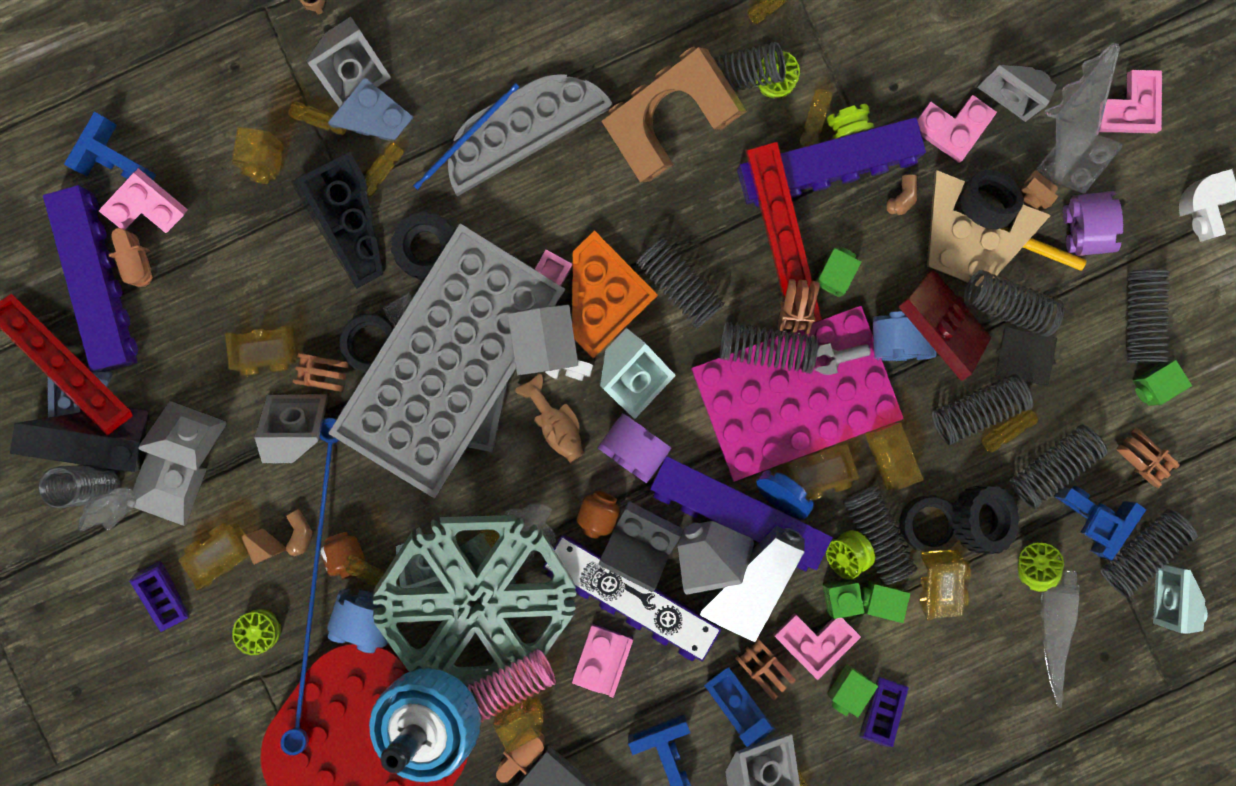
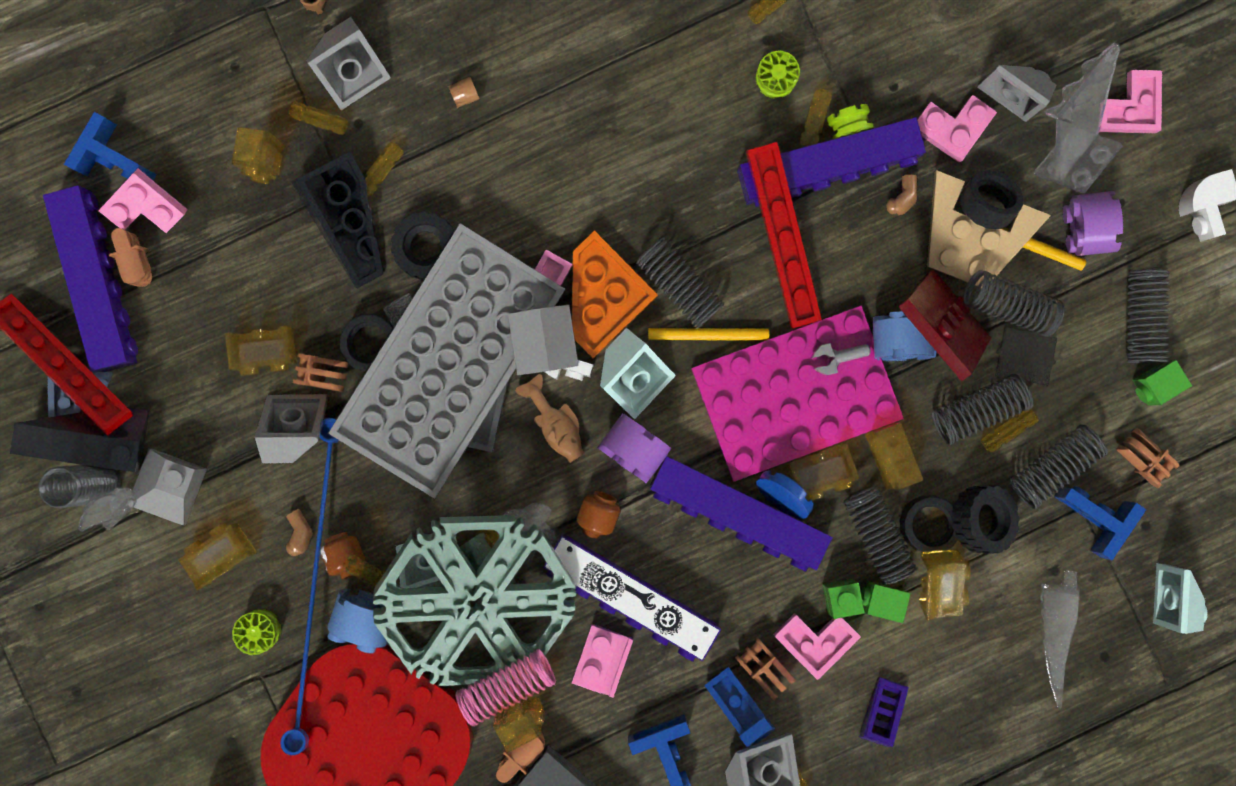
(149, 601): dark purple slope -> none
(182, 435): light grey slope -> none
(262, 545): medium nougat slope -> none
(371, 113): sand blue wing -> none
(424, 725): dark azure wheel -> none
(464, 92): none -> medium nougat hose
(465, 137): blue piece -> none
(522, 126): light grey plate -> none
(633, 122): medium nougat arch -> none
(640, 546): dark grey bracket -> none
(708, 334): none -> yellow bar
(712, 557): light grey slope -> none
(749, 605): slope -> none
(775, 76): dark grey piece -> none
(798, 306): nougat arm -> none
(809, 356): dark grey piece -> none
(838, 271): bright green brick -> none
(850, 554): lime wheel -> none
(851, 691): bright green brick -> none
(1038, 191): medium nougat bracket -> none
(1040, 566): lime wheel -> none
(1103, 527): blue tile -> none
(1110, 572): dark grey piece -> none

